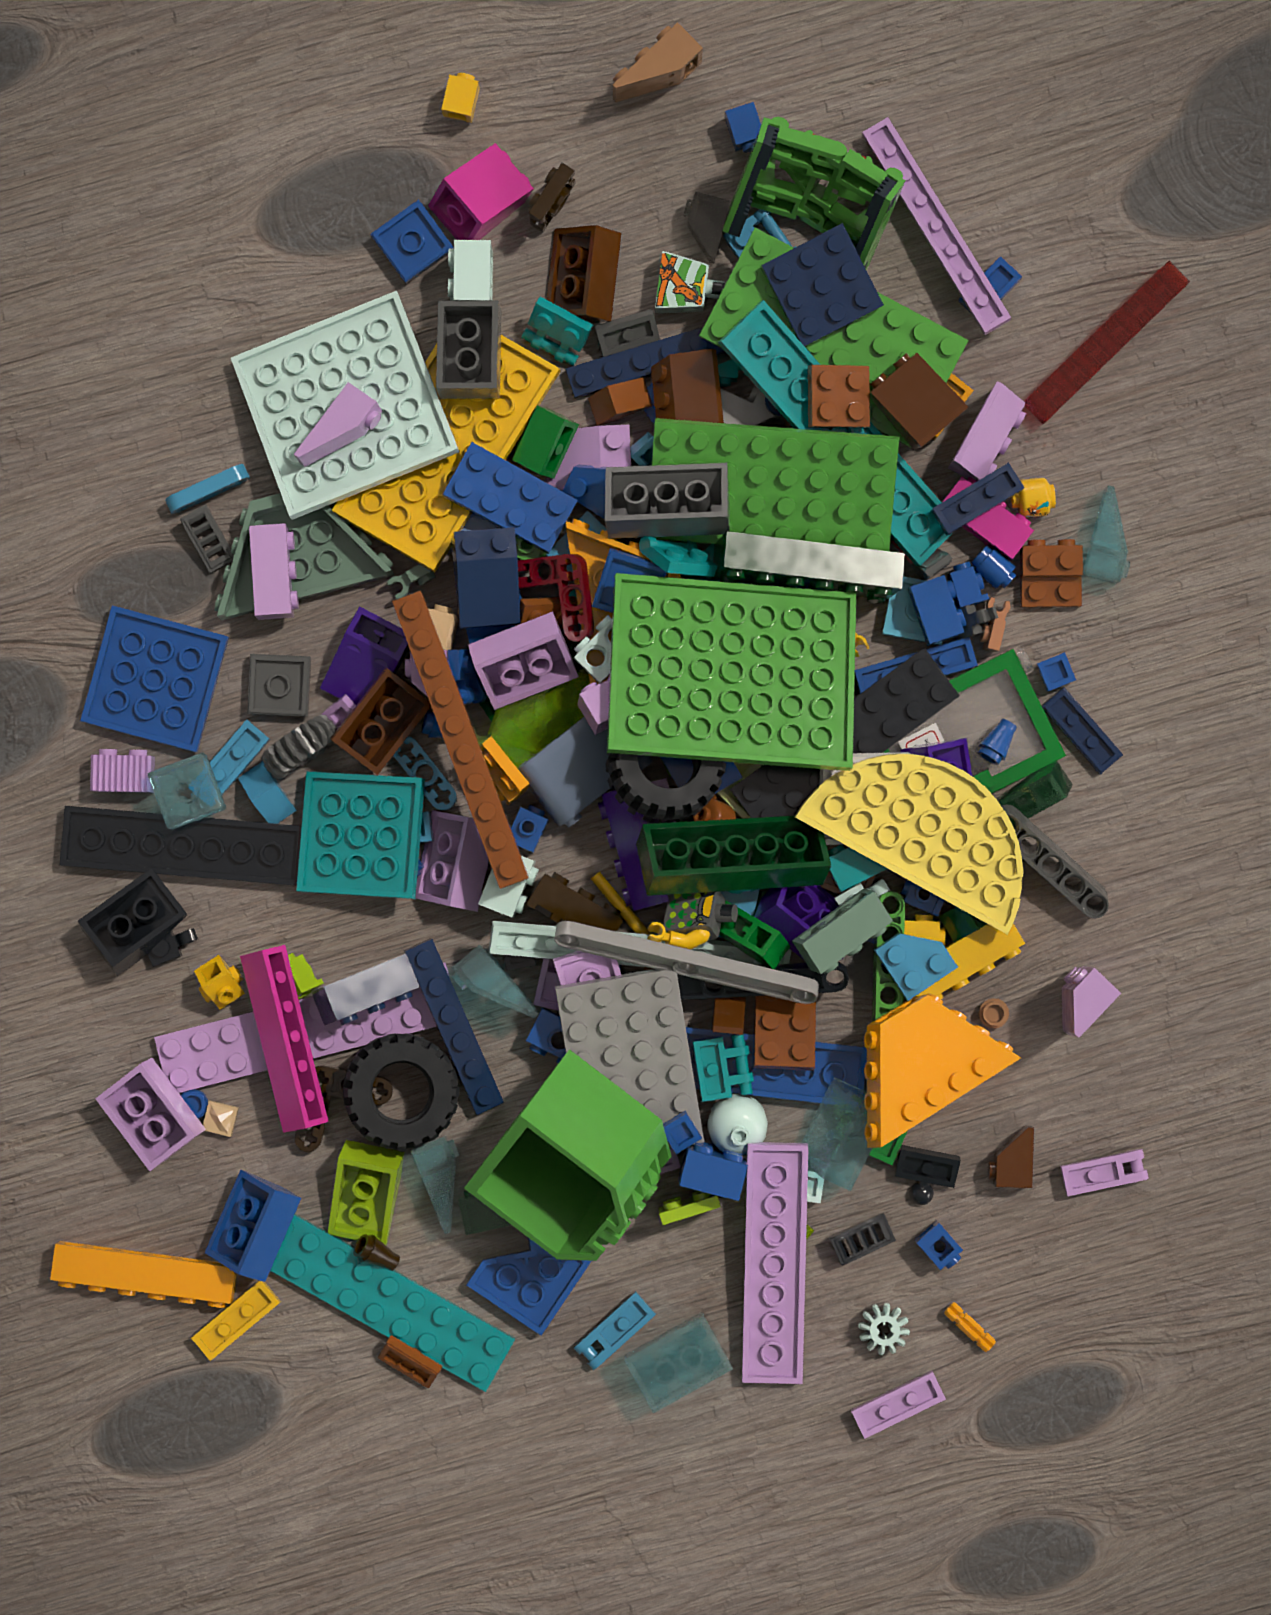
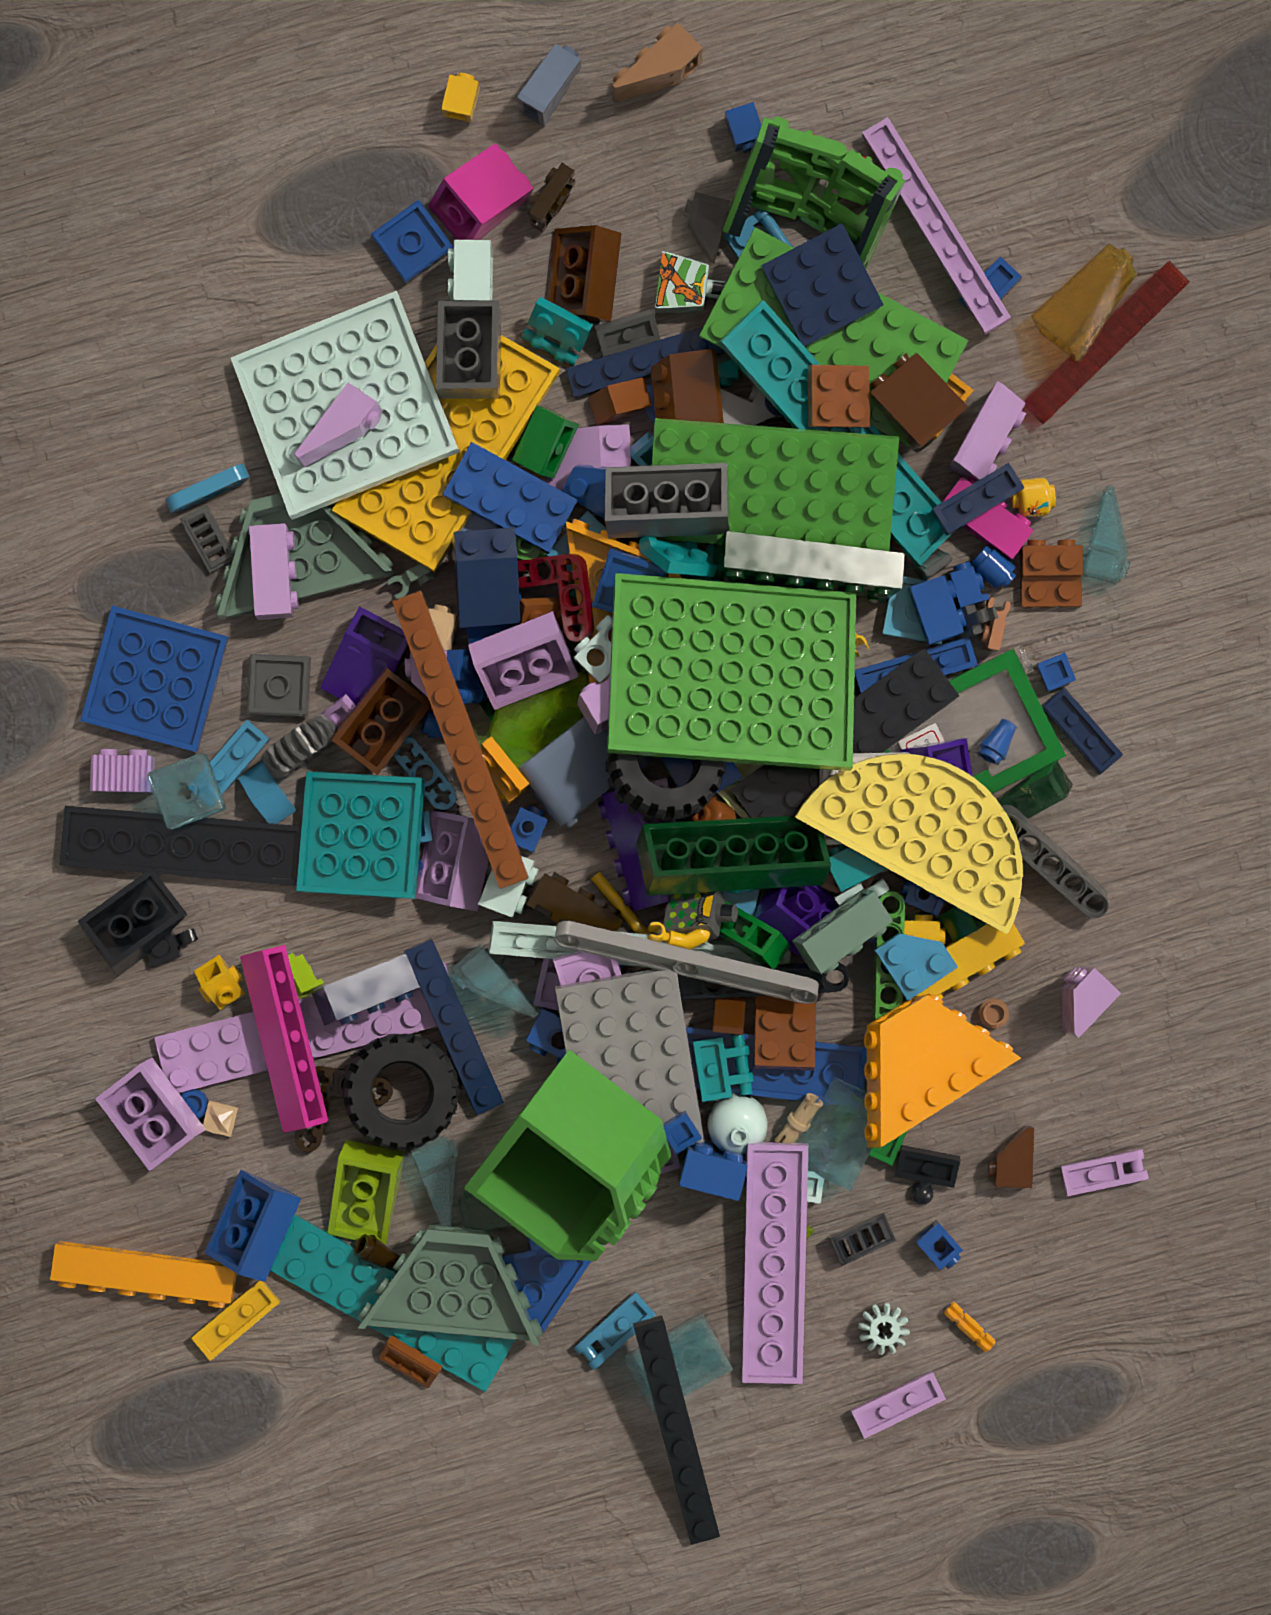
(454, 1286): none -> sand green piece
(549, 84): none -> sand blue slope
(675, 1209): lime plate -> none
(676, 1429): none -> black plate
(800, 1119): none -> tan pin
(1086, 301): none -> clear yellow slope

